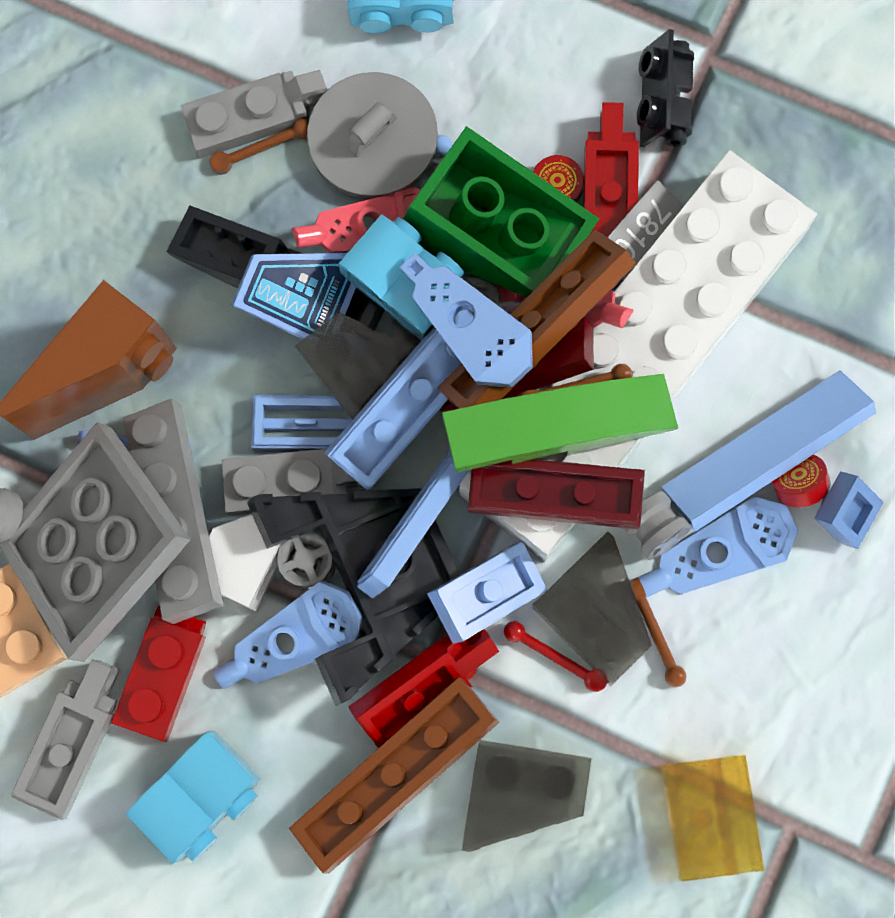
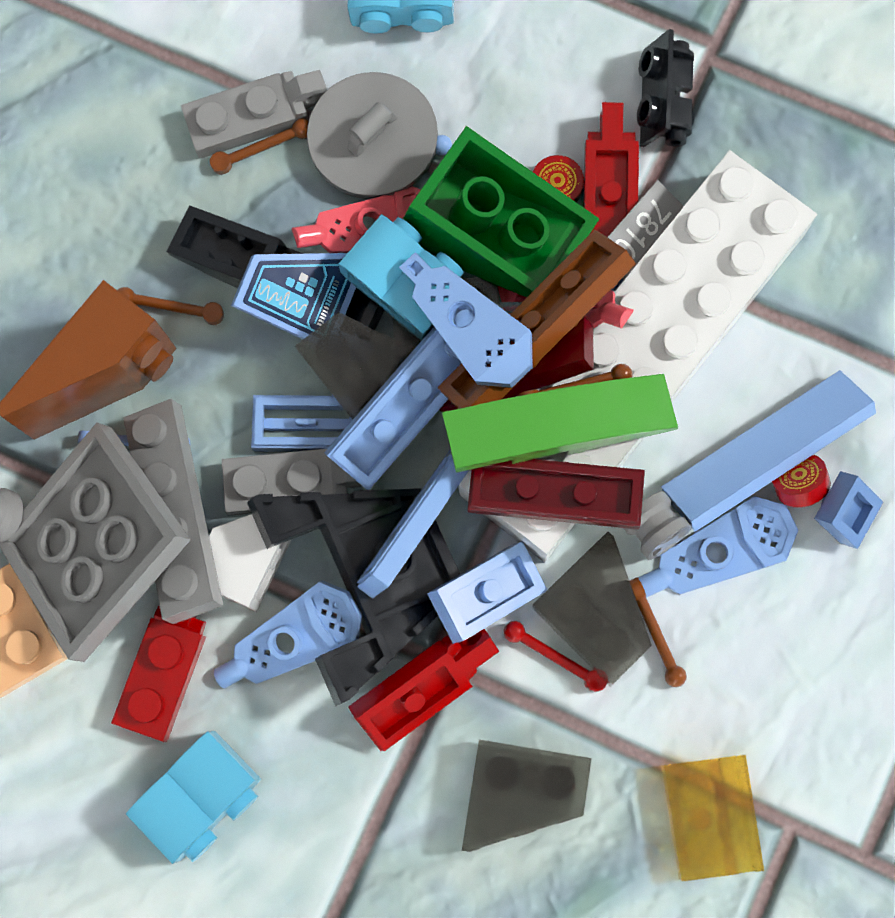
(68, 742): light grey hinge -> none
(211, 312): none -> dark orange hinge
(303, 554): light grey wheel -> none
(393, 775): dark orange plate -> none

